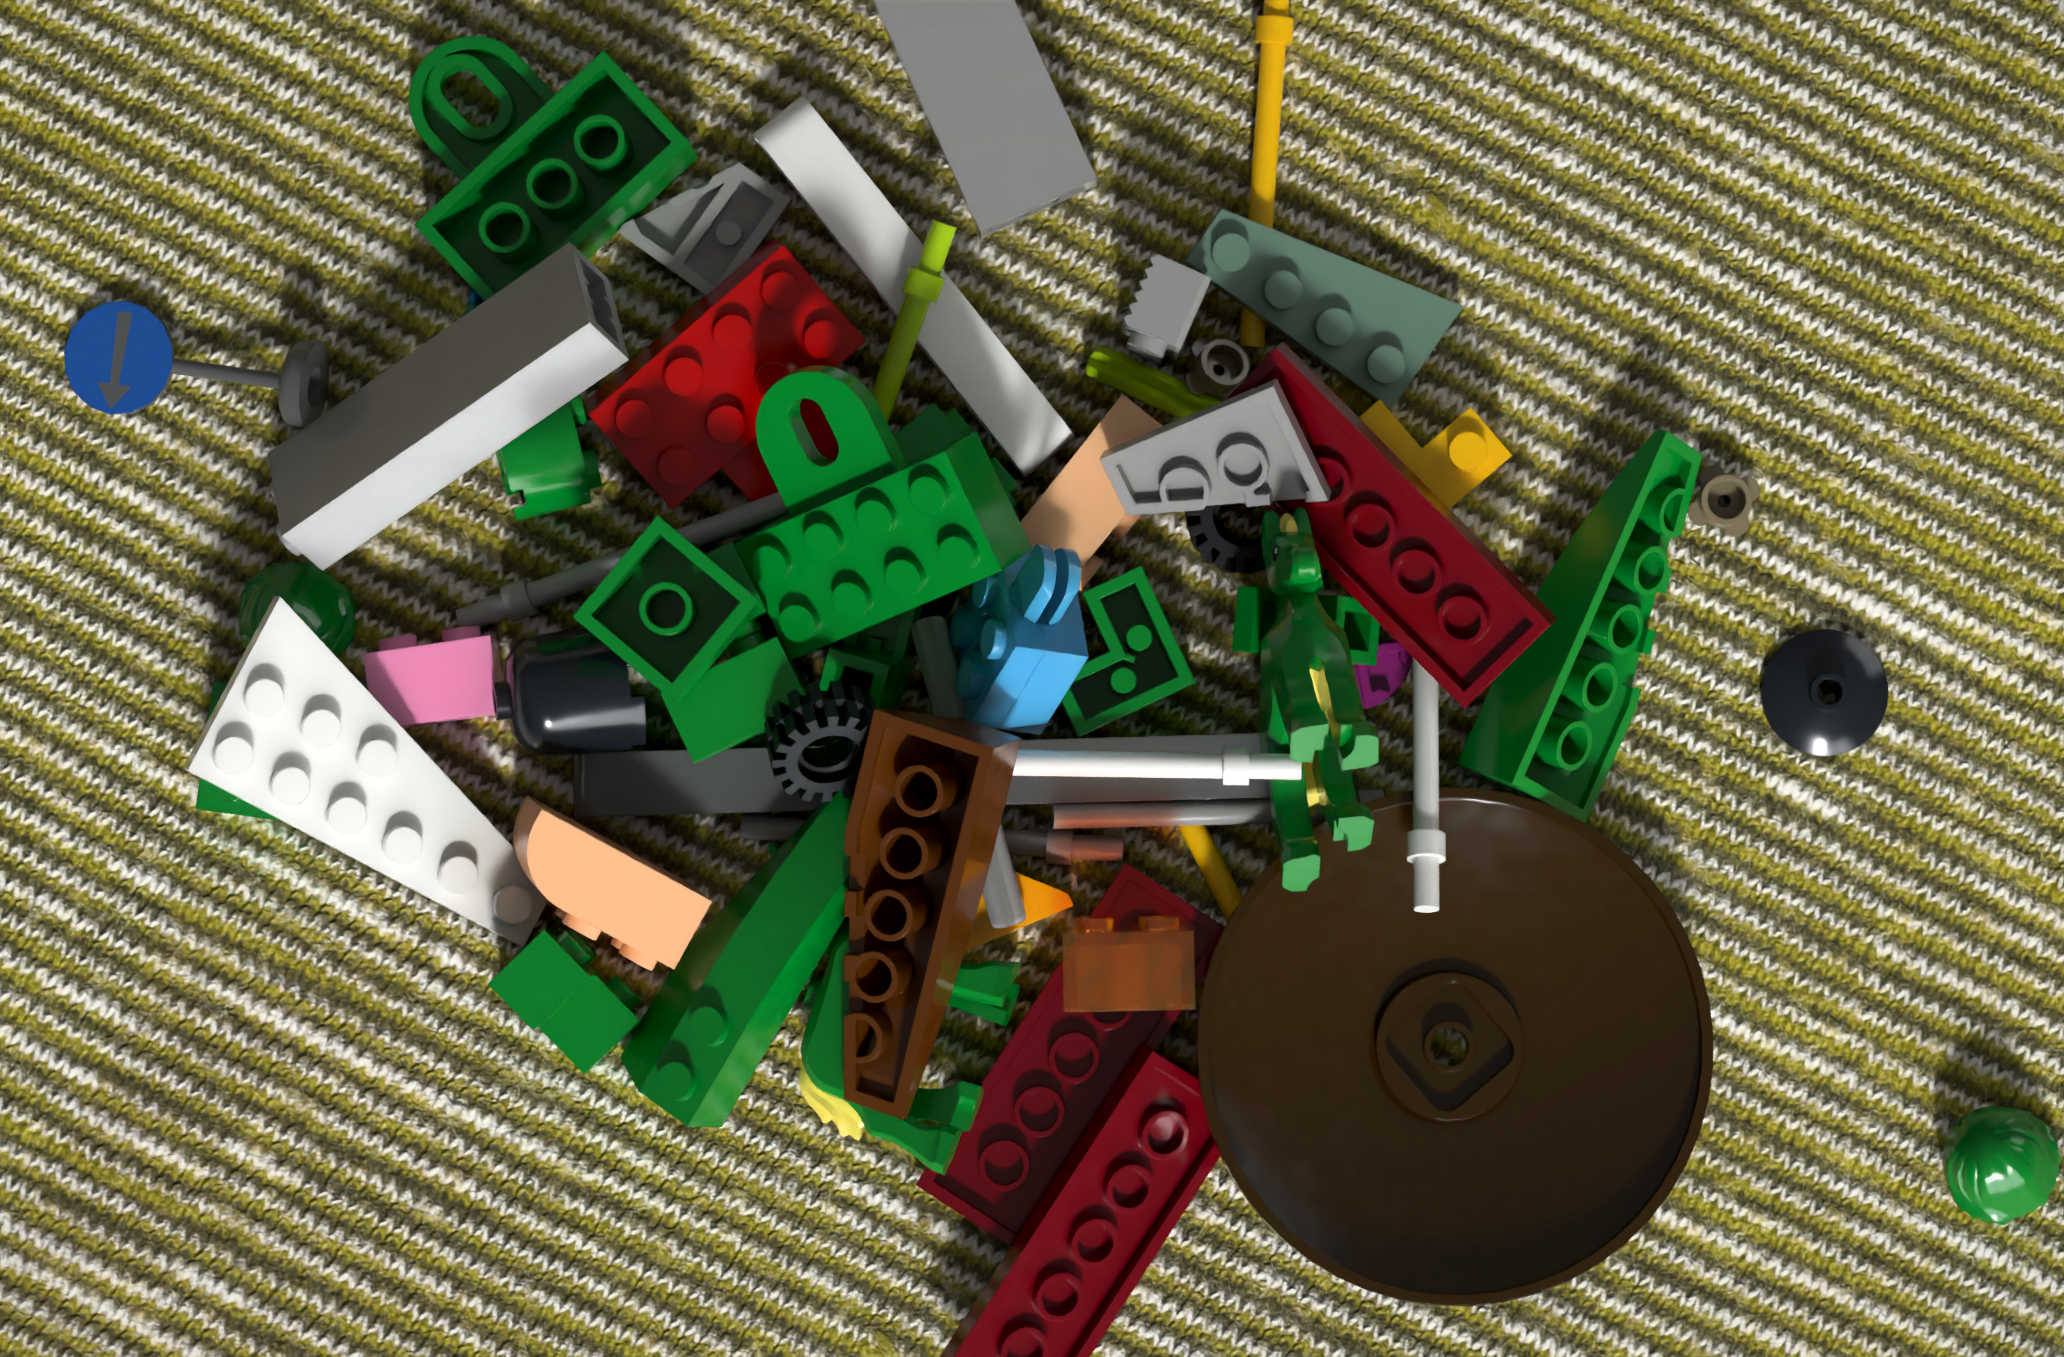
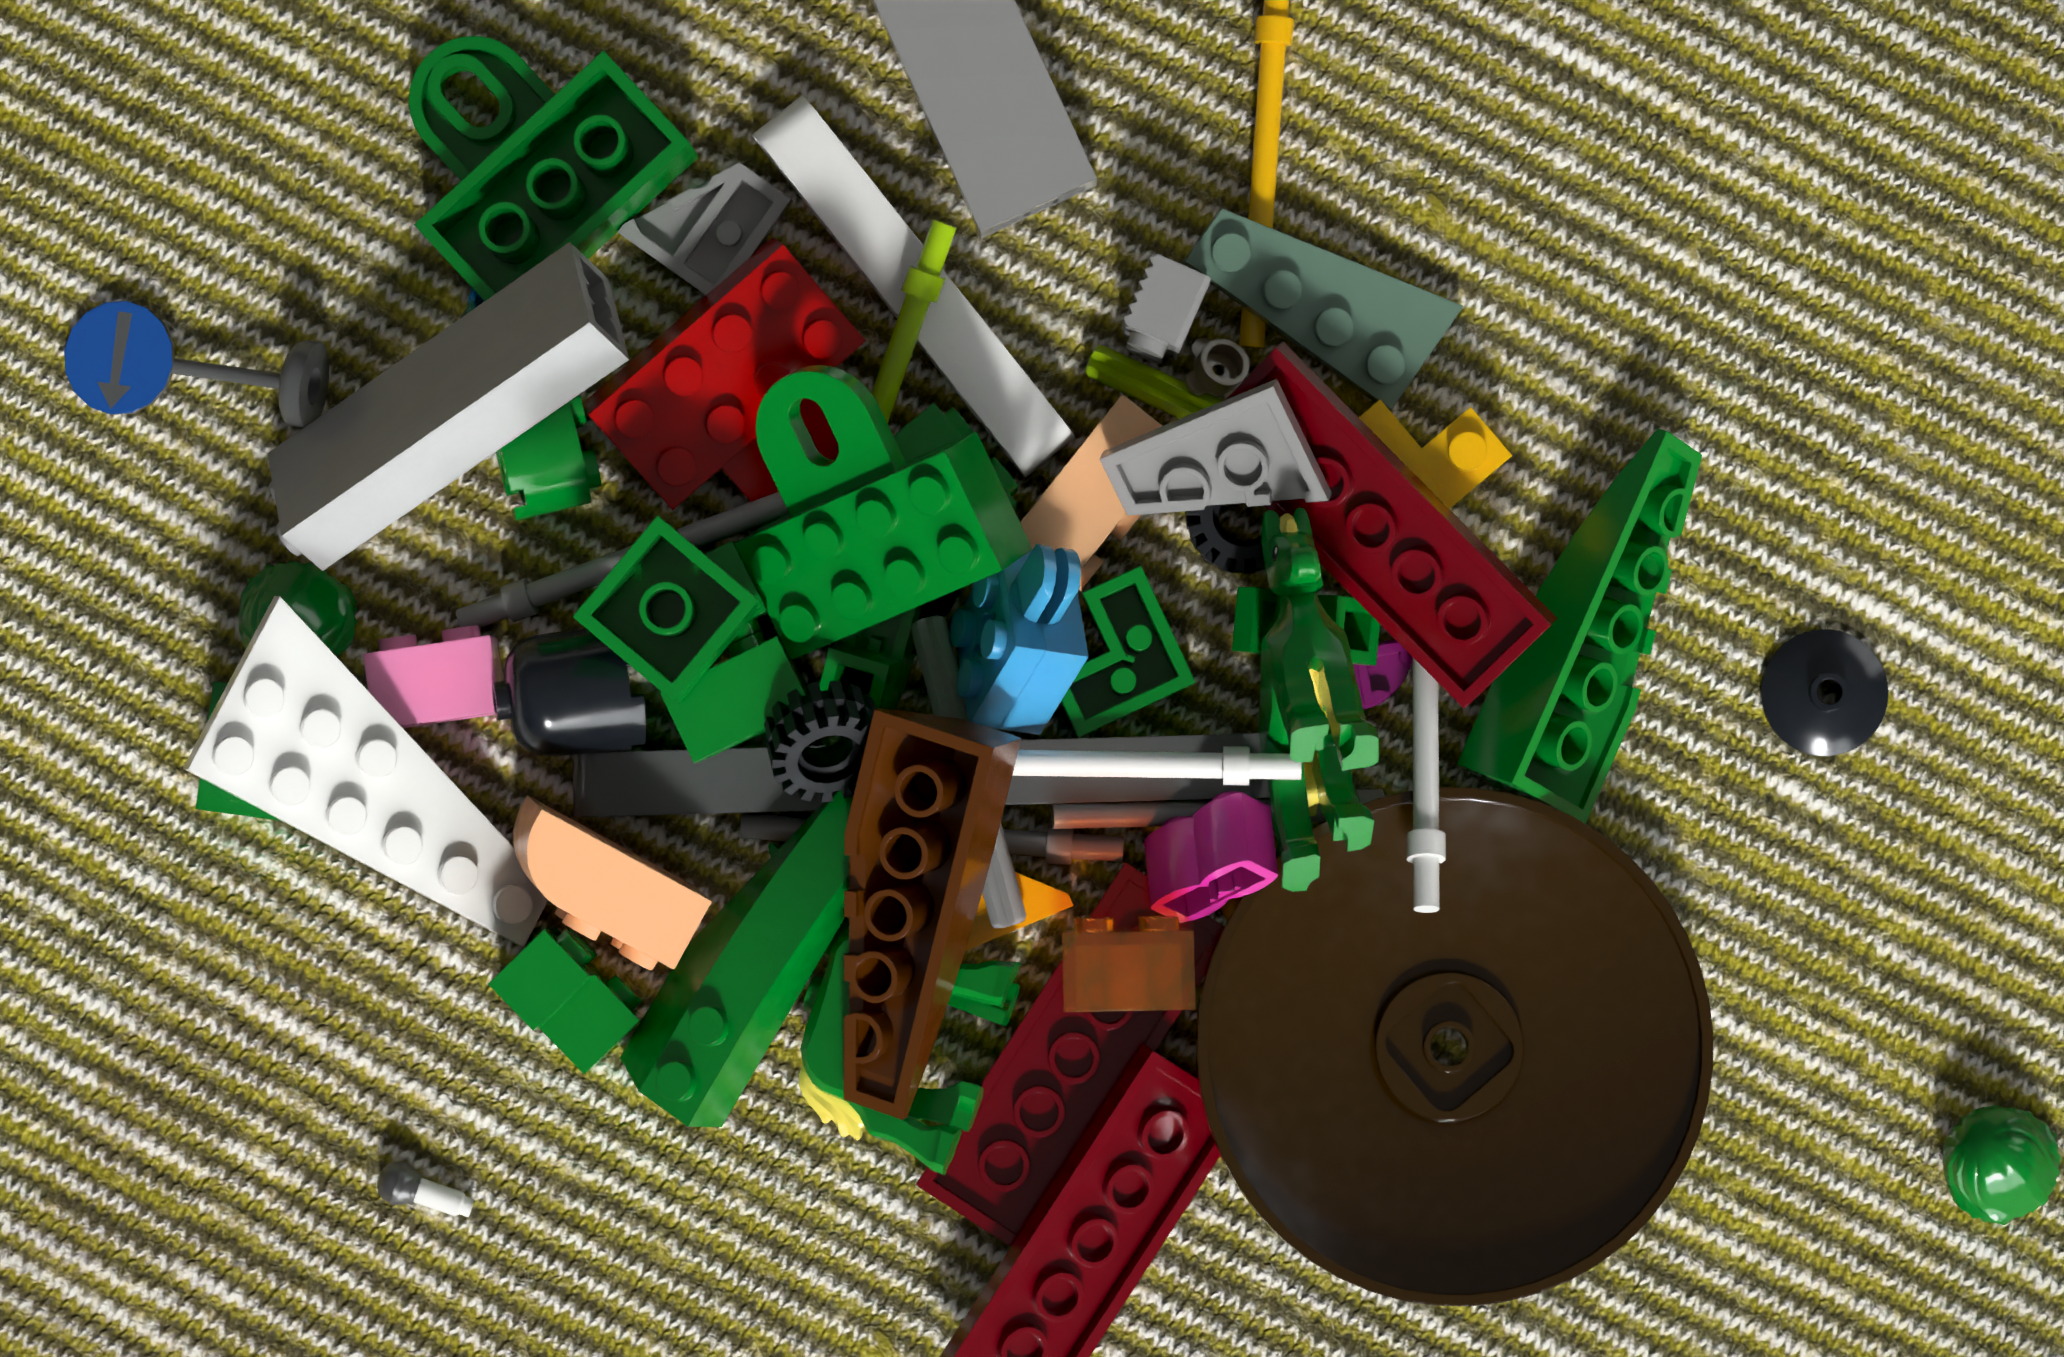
(403, 1185): none -> piece
(1211, 856): none -> dark pink brick
(1738, 490): dark tan plate -> none

